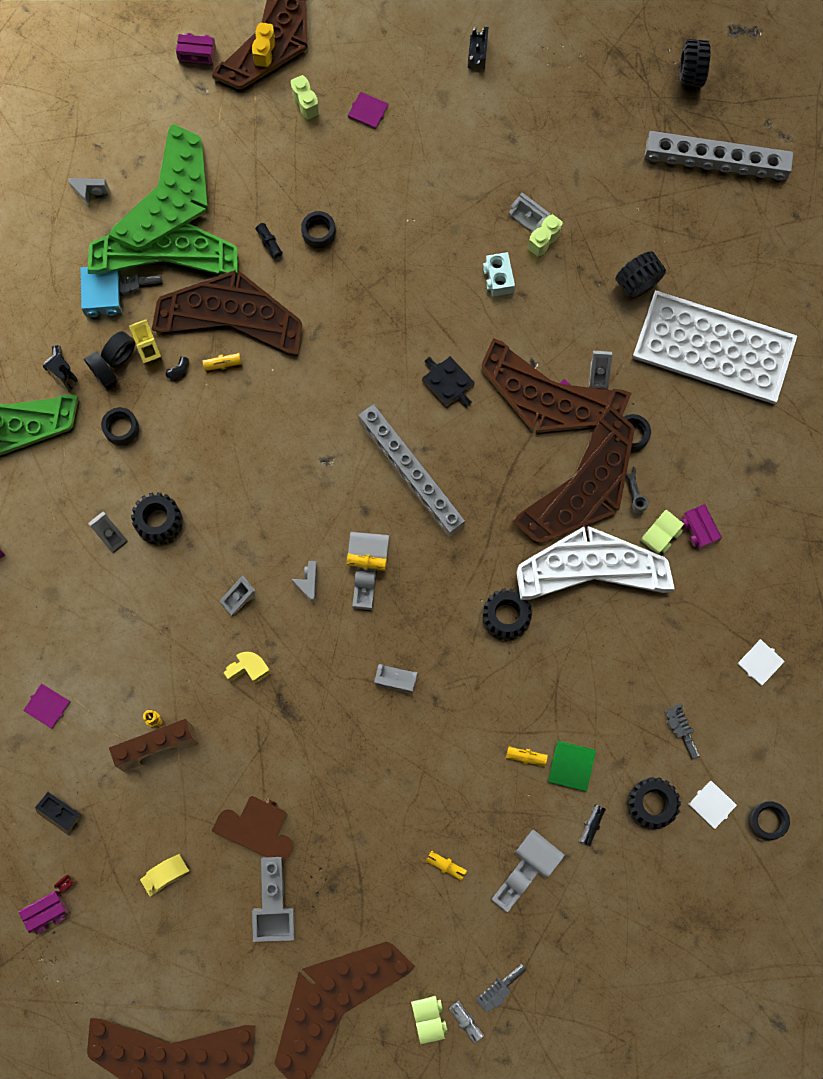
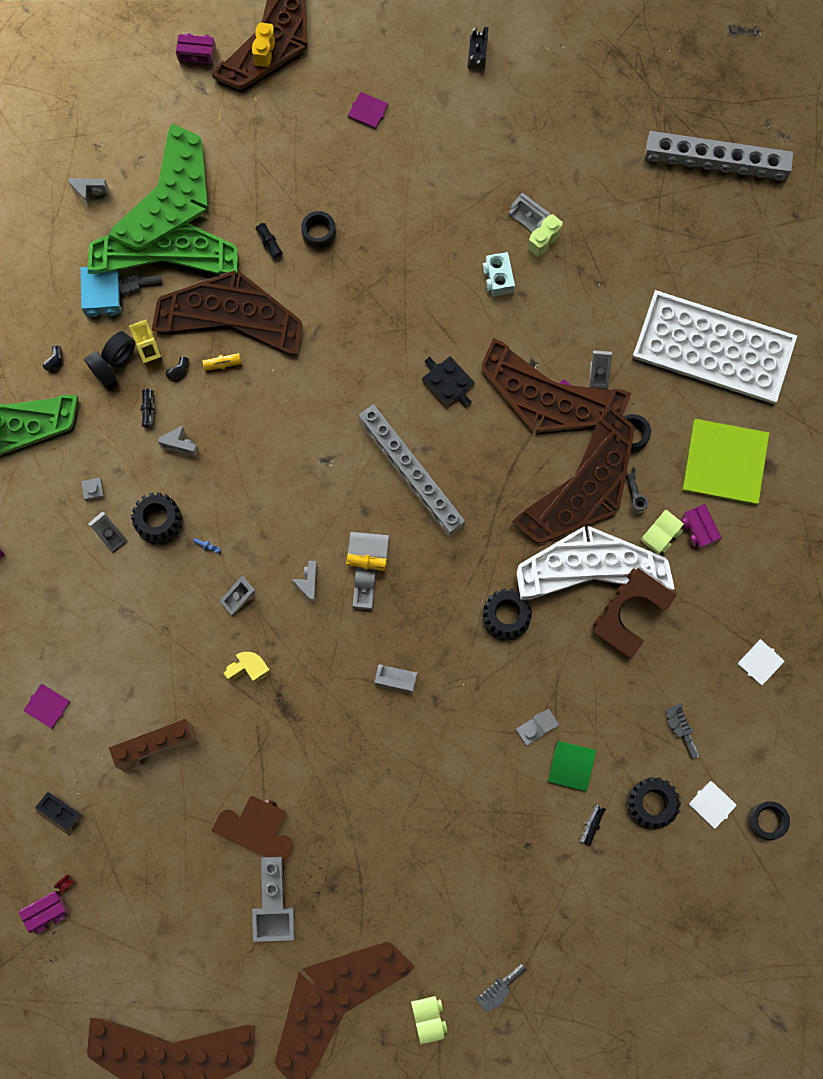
(61, 372): black hinge -> none
(92, 489): none -> light grey plate
(117, 412): black tyre -> none
(147, 408): none -> black pin
(150, 721): yellow pin -> none
(164, 874): light yellow brick -> none
(174, 442): none -> light grey slope
(206, 545): none -> medium blue hand
(304, 97): yellowish green brick -> none
(446, 866): yellow pin -> none
(466, 1022): light grey pin -> none
(526, 756): yellow pin -> none
(536, 857): light grey plate -> none
(537, 727): none -> light grey slope
(610, 625): none -> reddish brown arch
(640, 274): black tyre -> none
(694, 62): black tyre -> none
(725, 462): none -> lime tile

